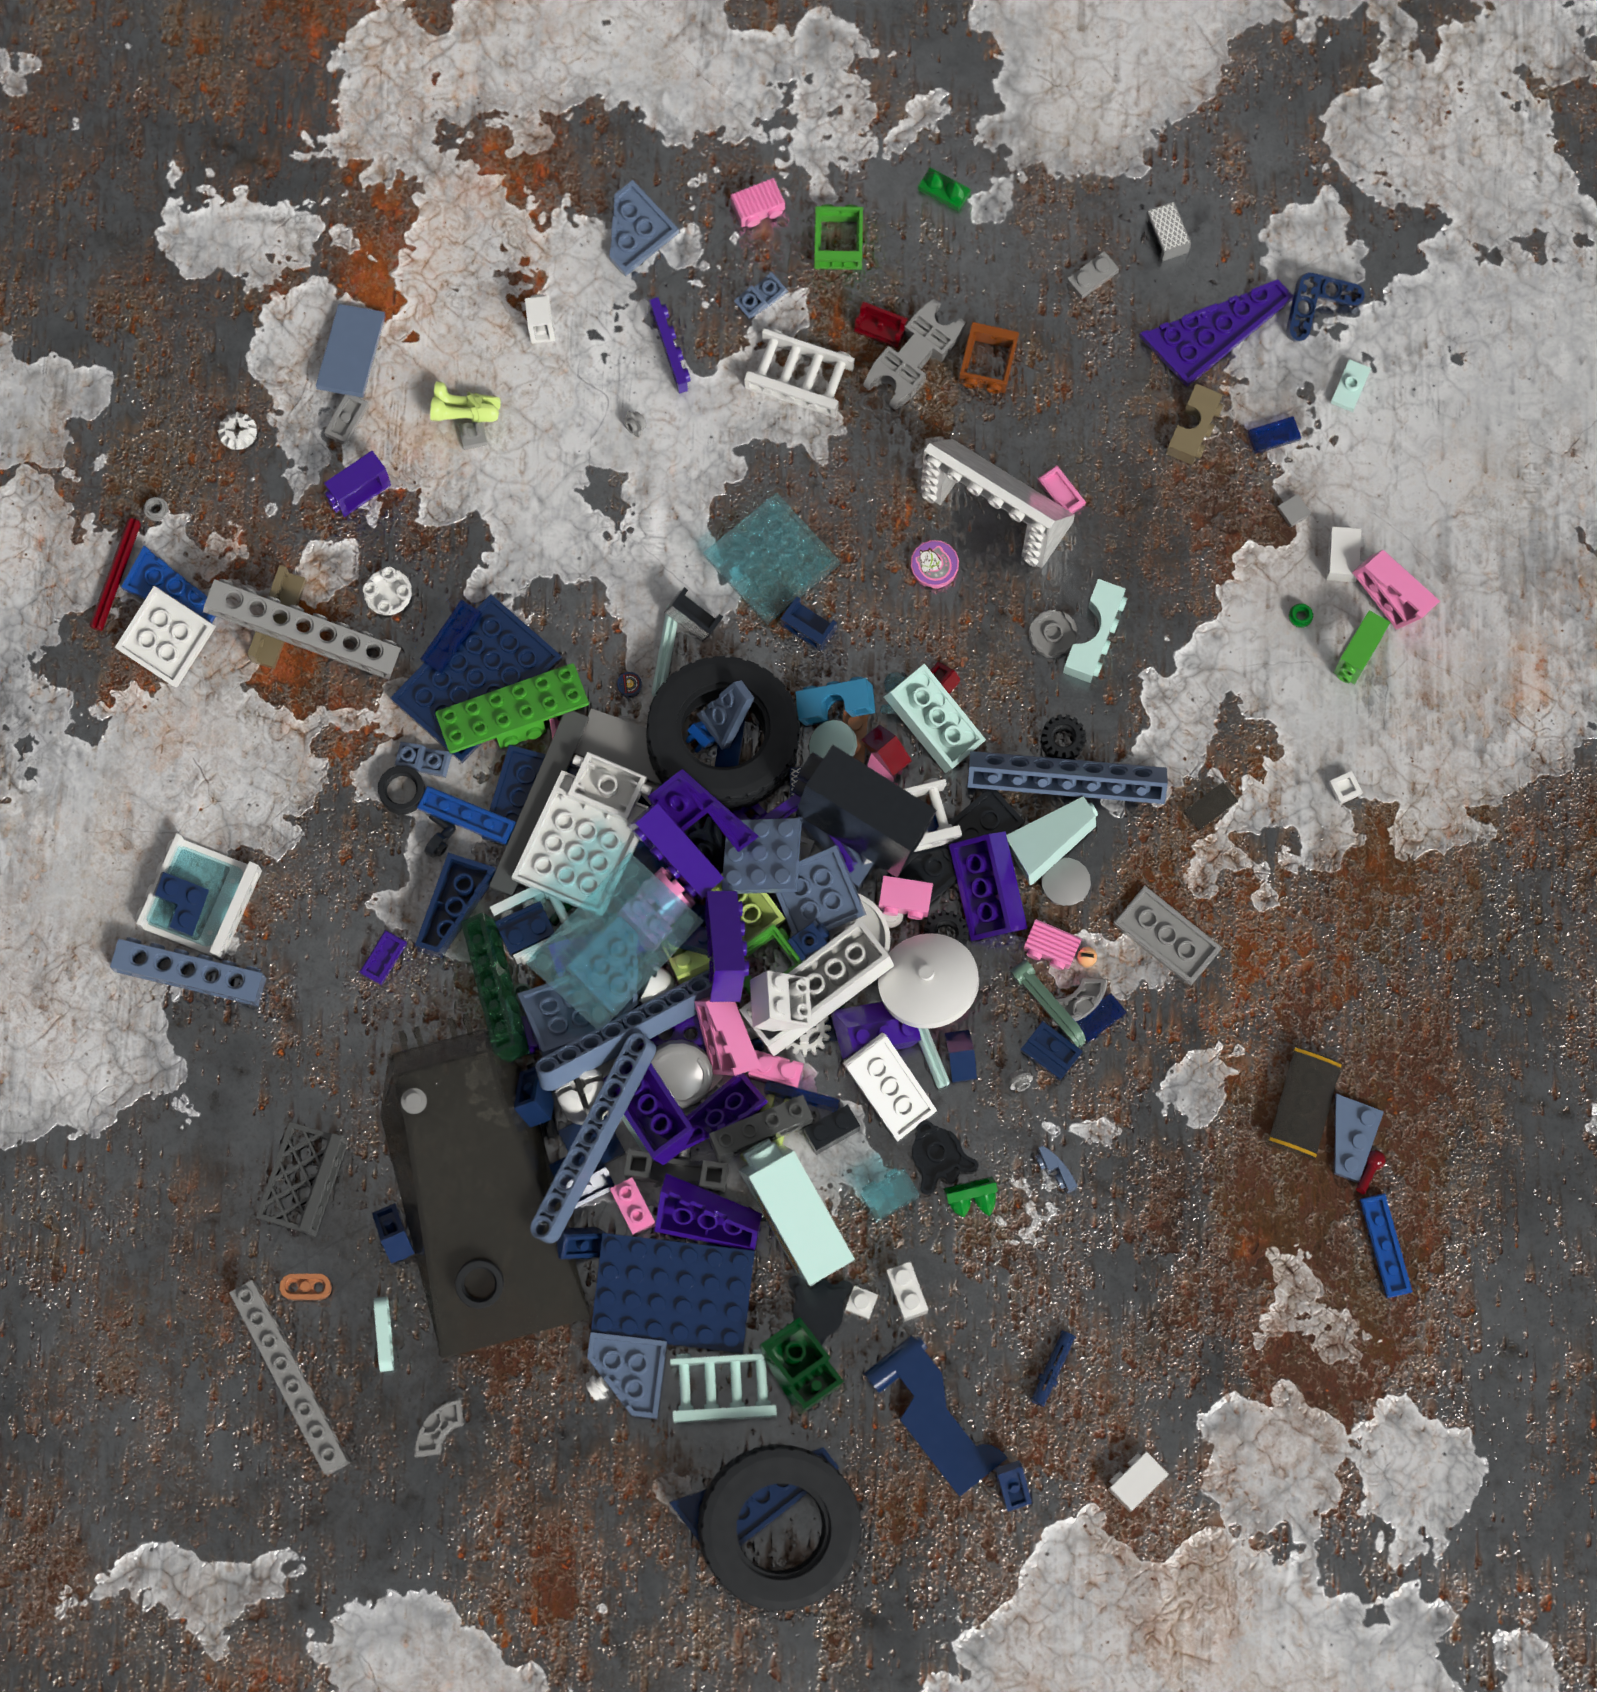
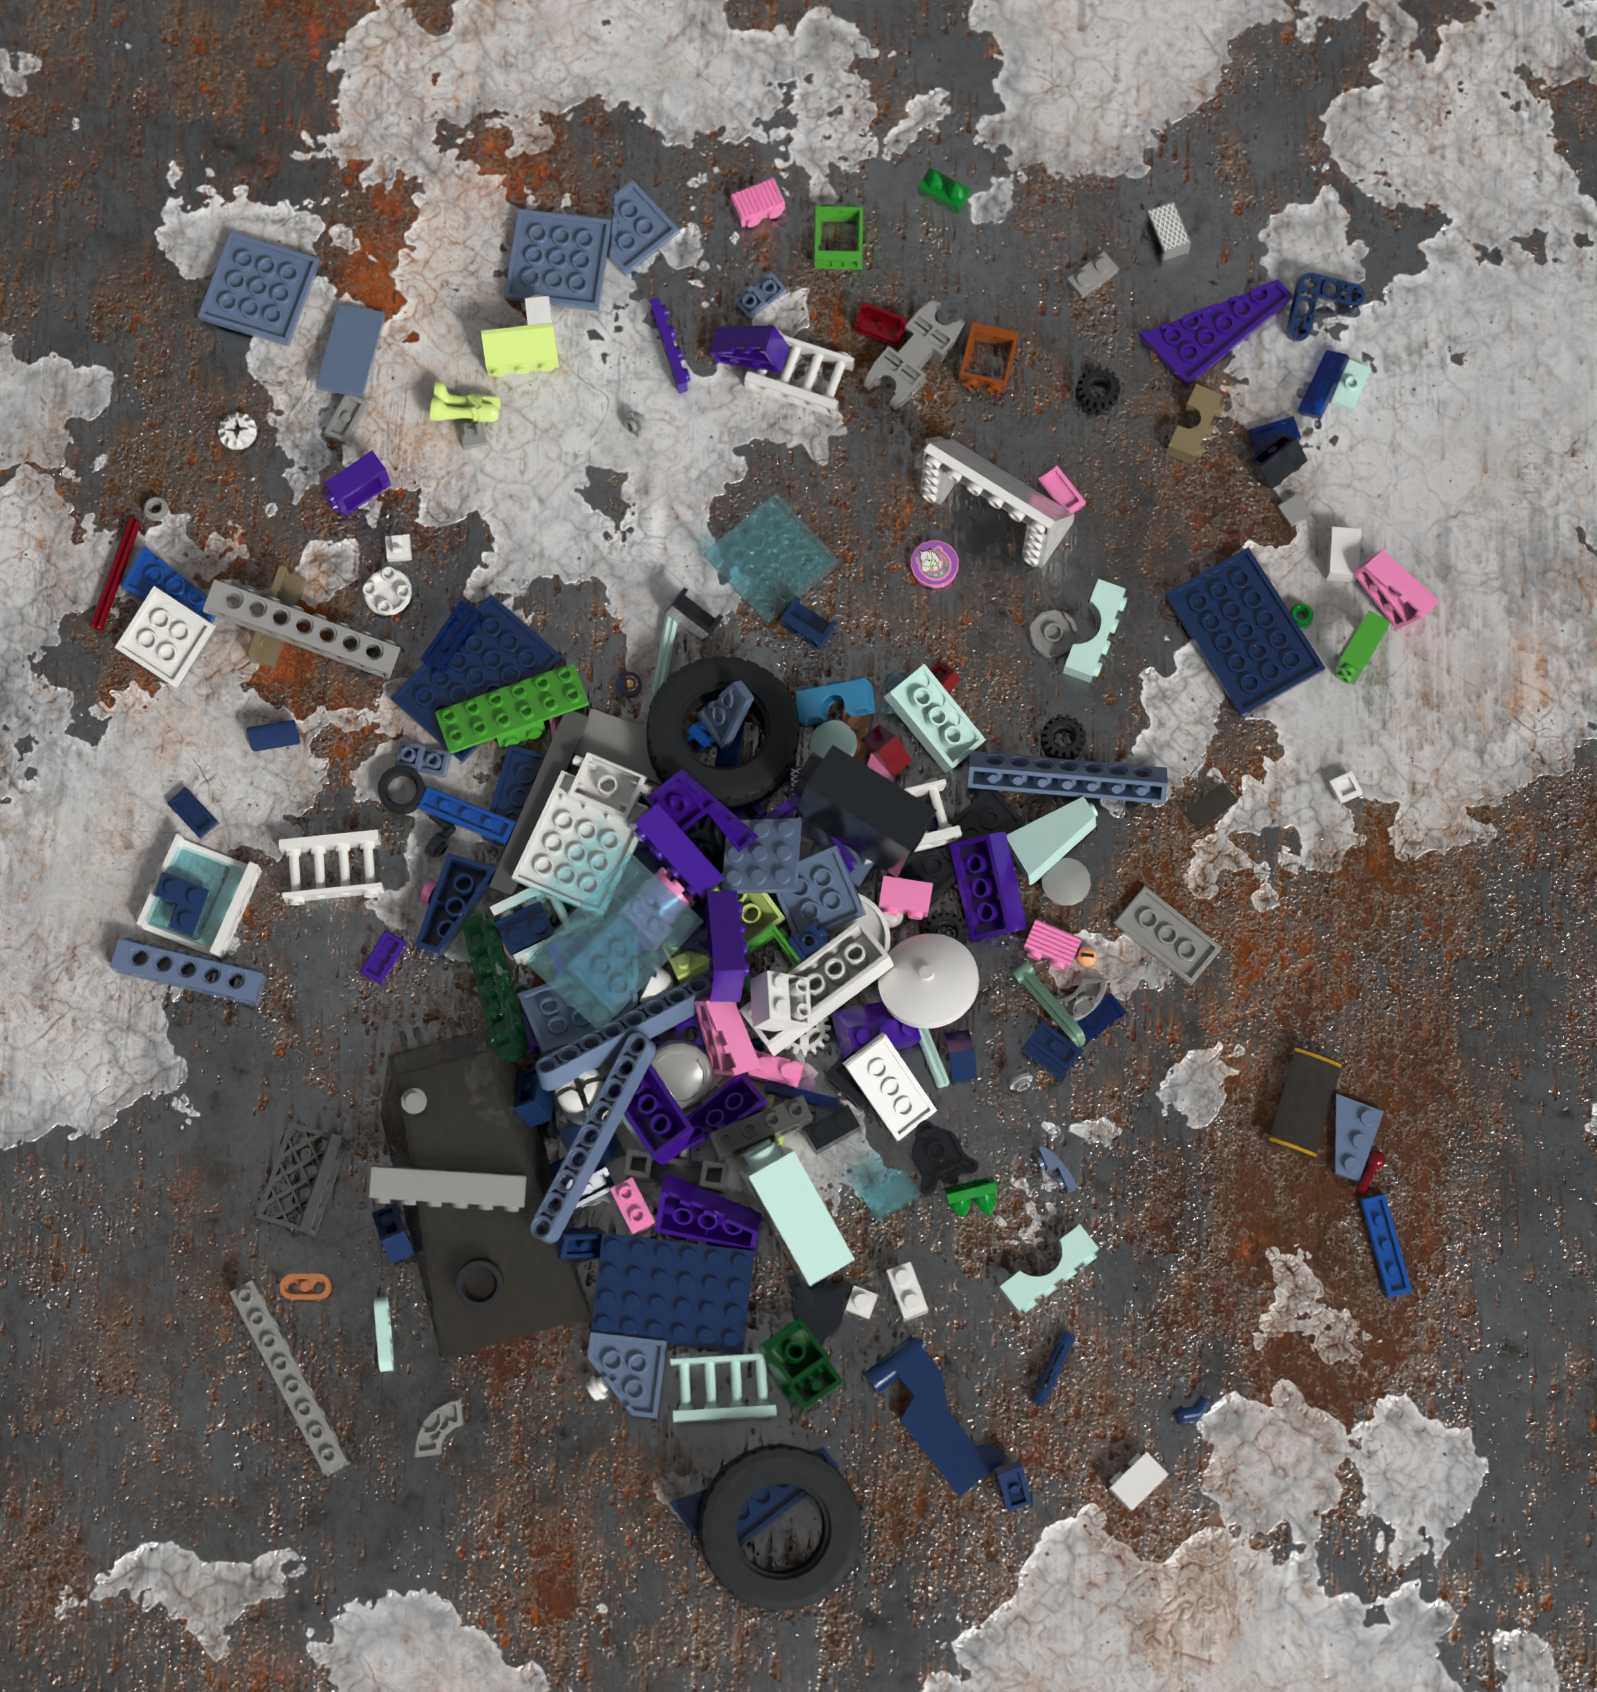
(193, 813): none -> dark blue tile
(259, 289): none -> sand blue plate
(273, 735): none -> dark blue slope
(318, 846): none -> white fence
(398, 548): none -> white tile
(427, 892): none -> bright pink tile
(448, 1187): none -> light grey brick
(520, 349): none -> yellowish green slope
(558, 259): none -> sand blue plate
(750, 347): none -> dark purple wedge
(844, 1083): none -> black panel
(1023, 1289): none -> light aqua arch
(1104, 377): none -> black tyre
(1191, 1414): none -> dark blue arm
(1244, 632): none -> dark blue plate
(1277, 460): none -> black brick
(1323, 384): none -> clear blue tile

